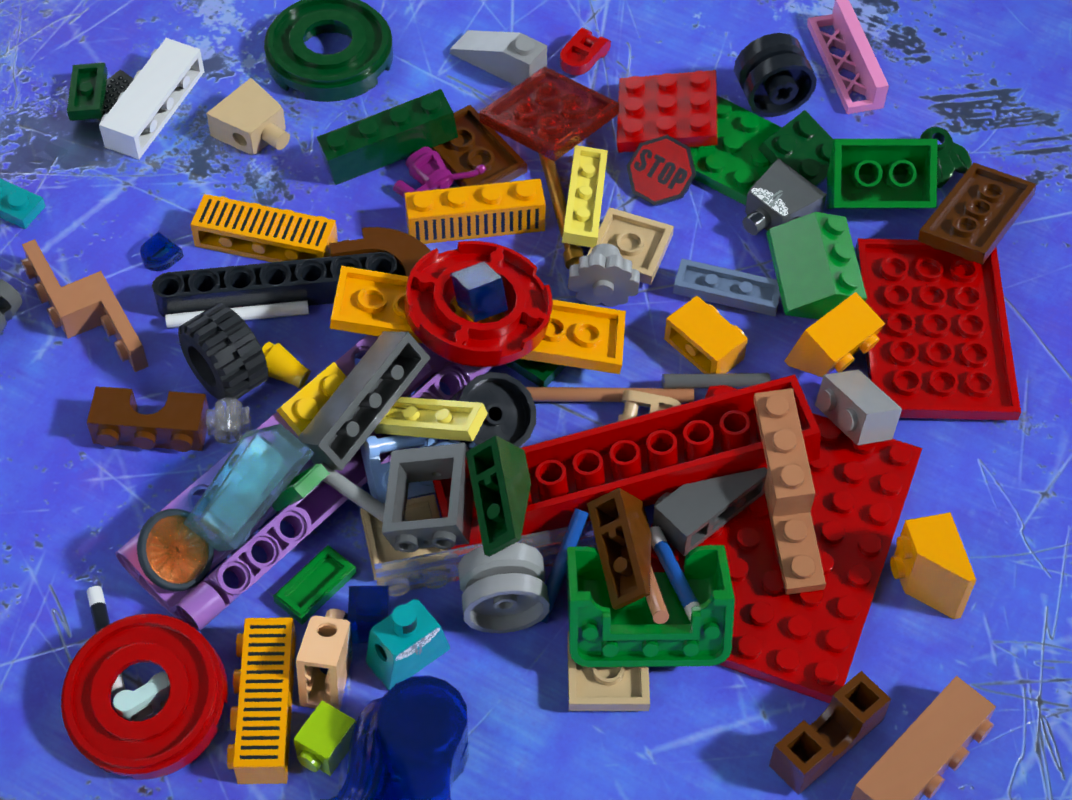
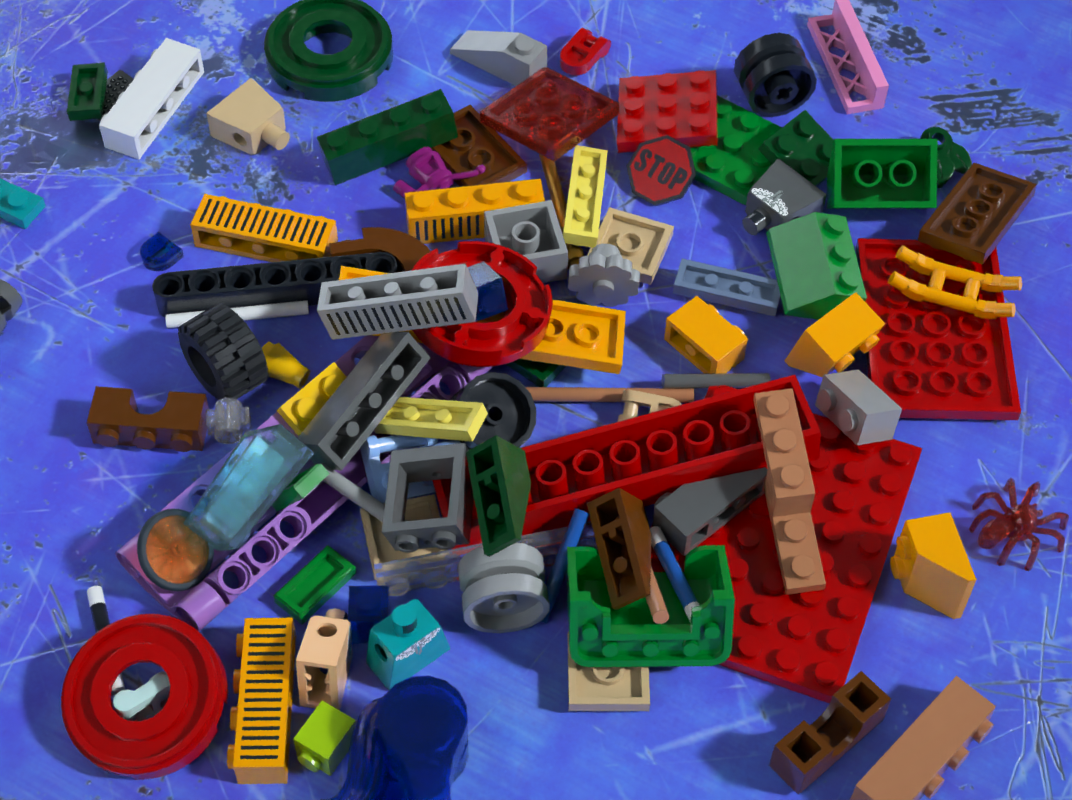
(83, 306): nougat bracket -> none
(398, 301): none -> light grey brick
(533, 233): none -> light grey brick
(972, 279): none -> light orange piece
(1016, 523): none -> animal

